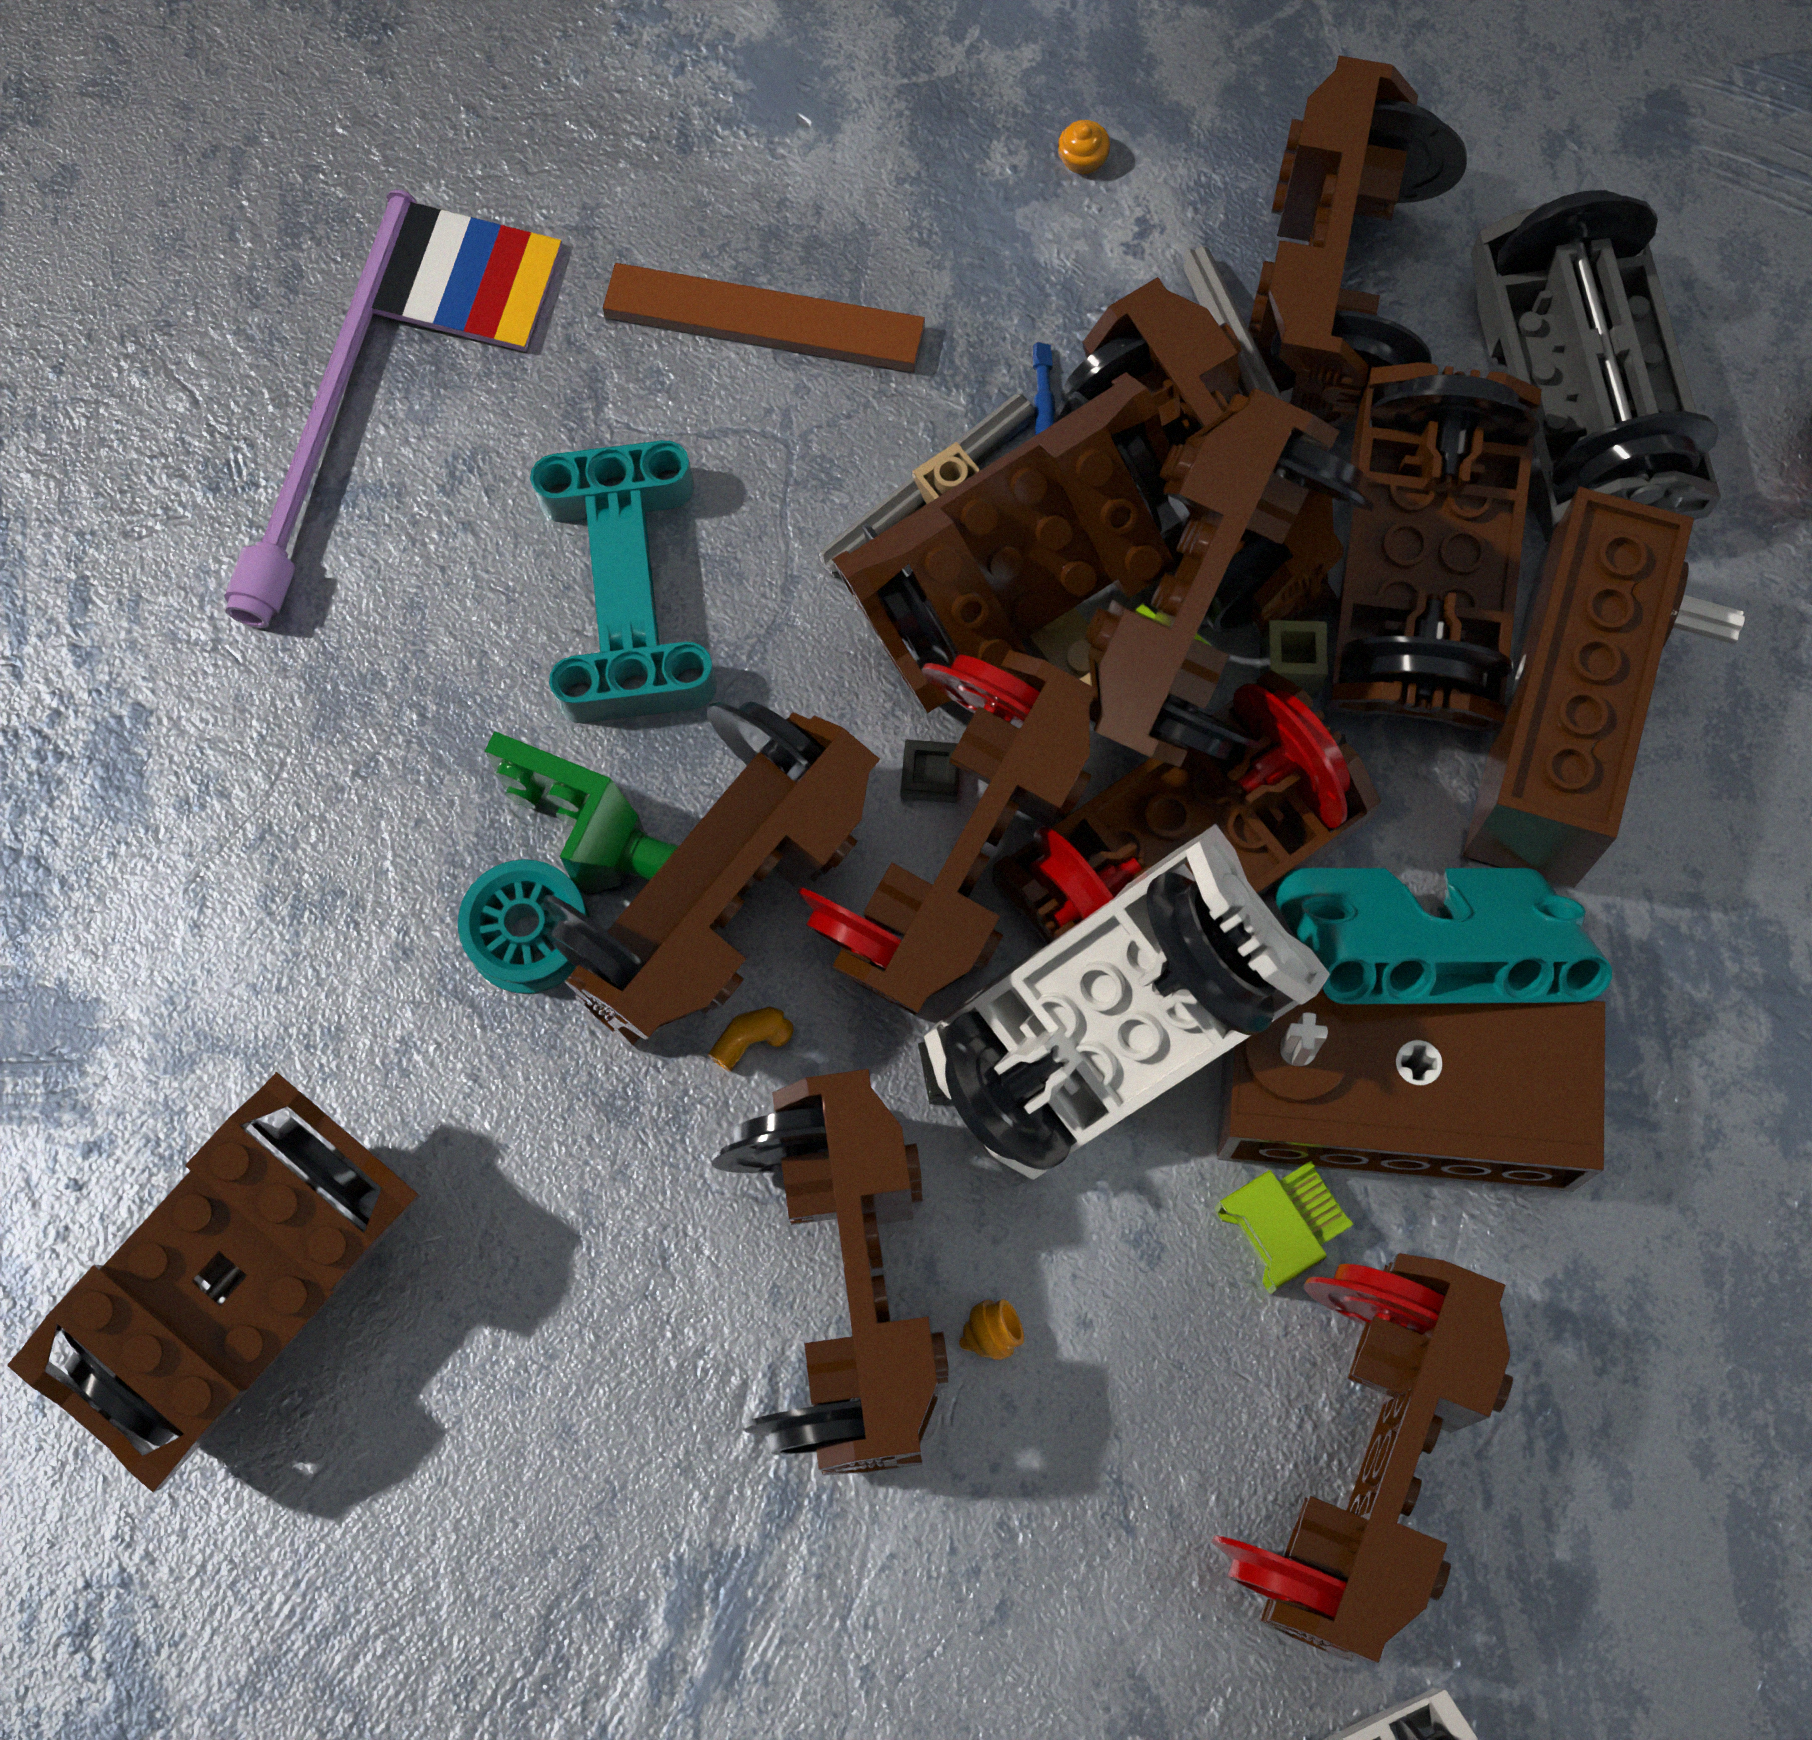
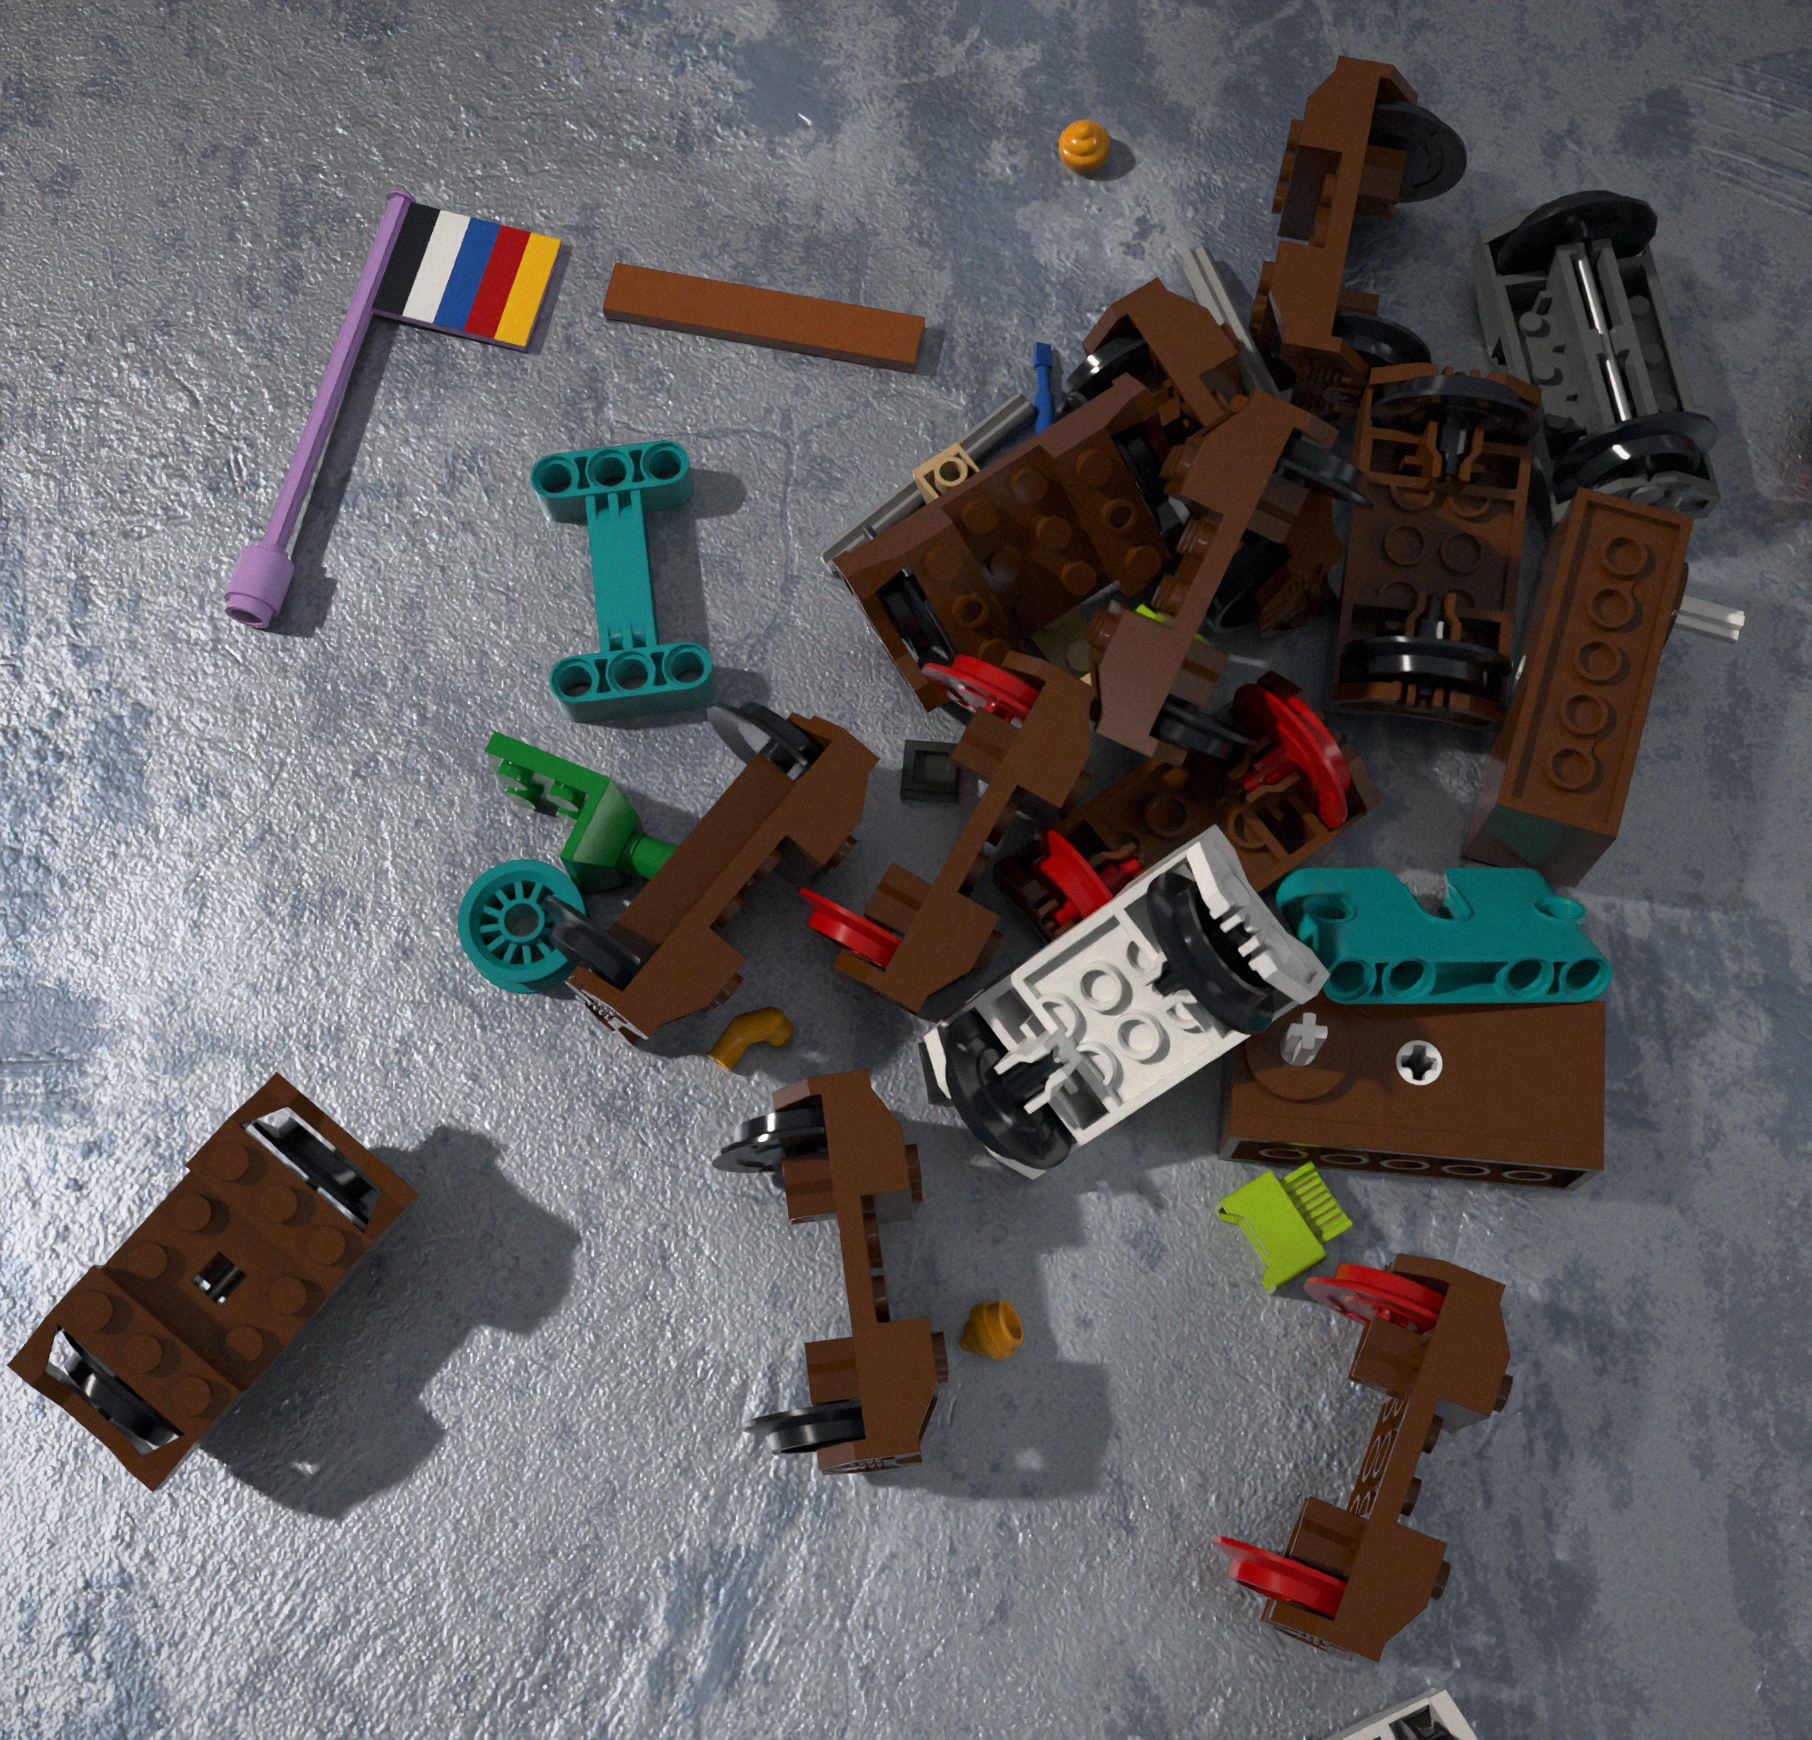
(1297, 653): olive brick -> none

